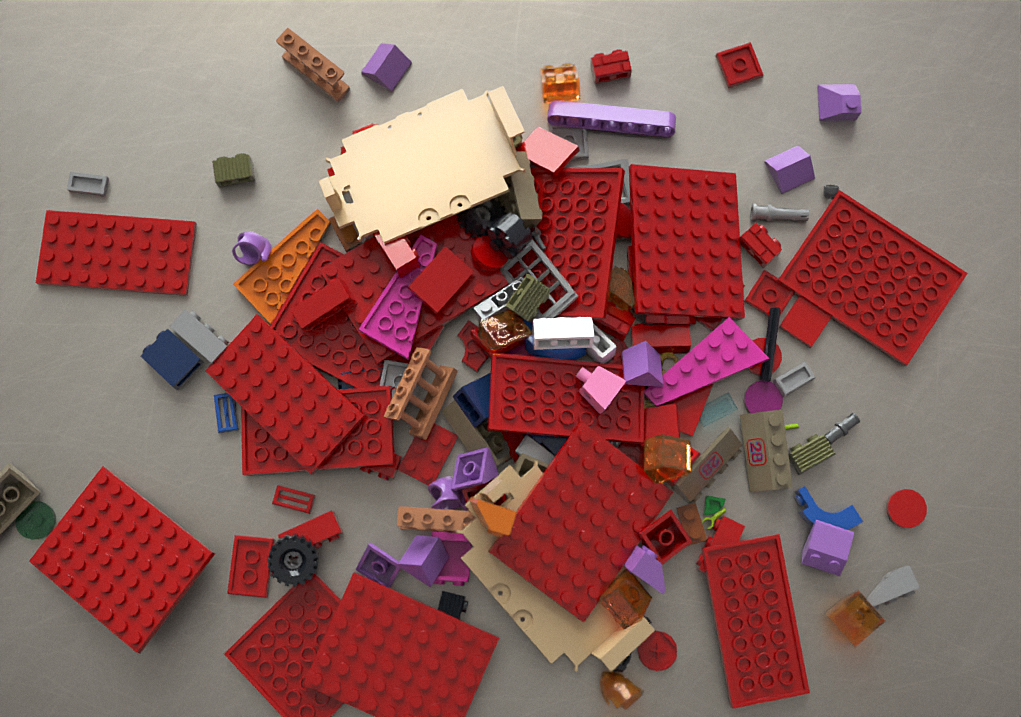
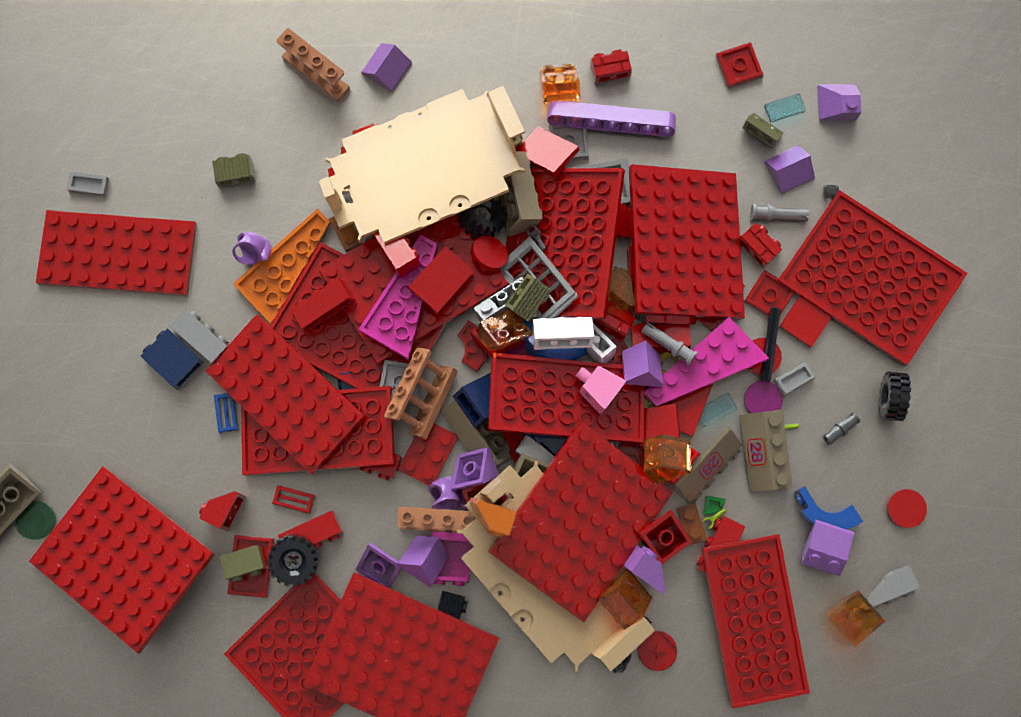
(222, 510): none -> red slope
(242, 563): none -> olive brick
(509, 235): black brick -> none
(619, 689): clear orange helmet -> none
(677, 348): none -> light grey pin
(762, 130): none -> olive bracket
(785, 108): none -> clear light blue tile
(810, 454): olive brick -> none
(894, 396): none -> black bush

